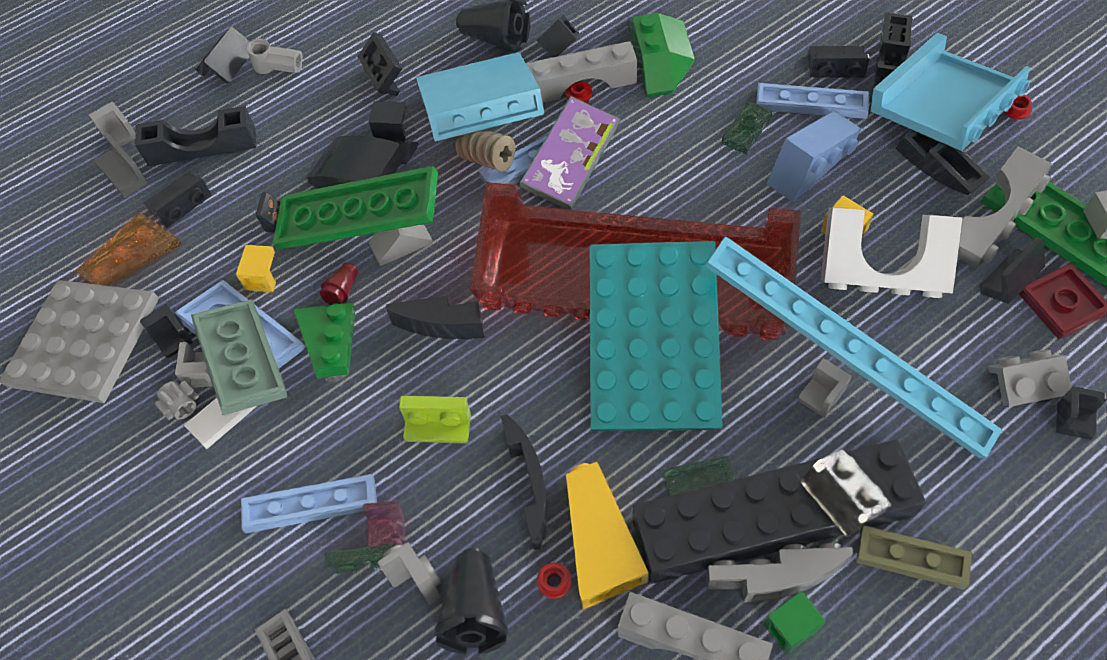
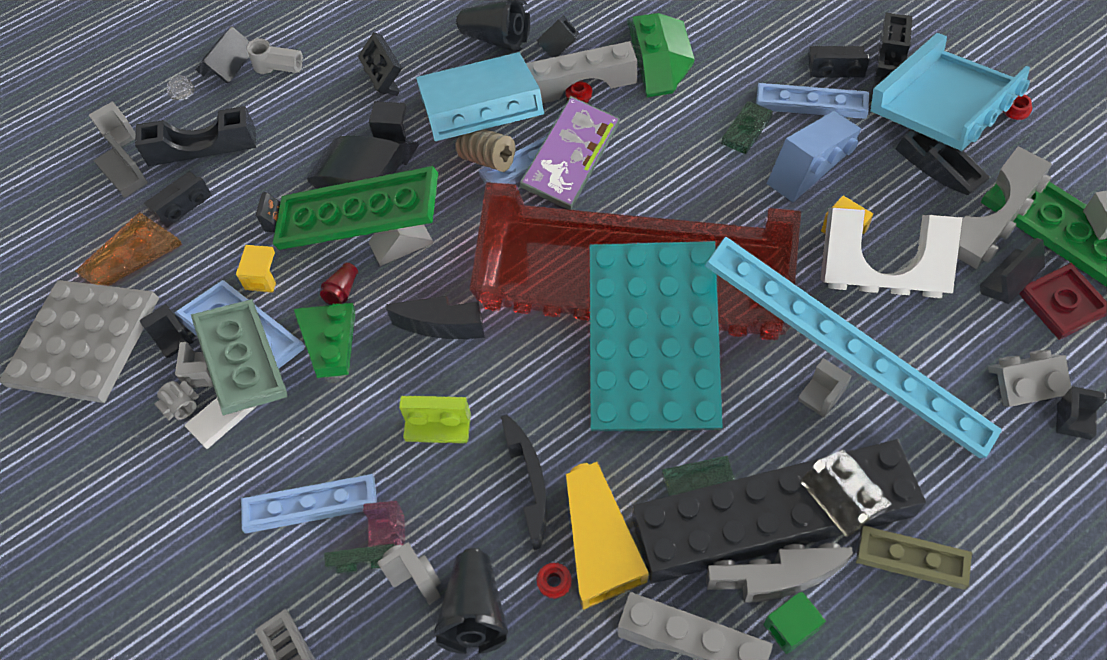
(180, 88): none -> clear plate

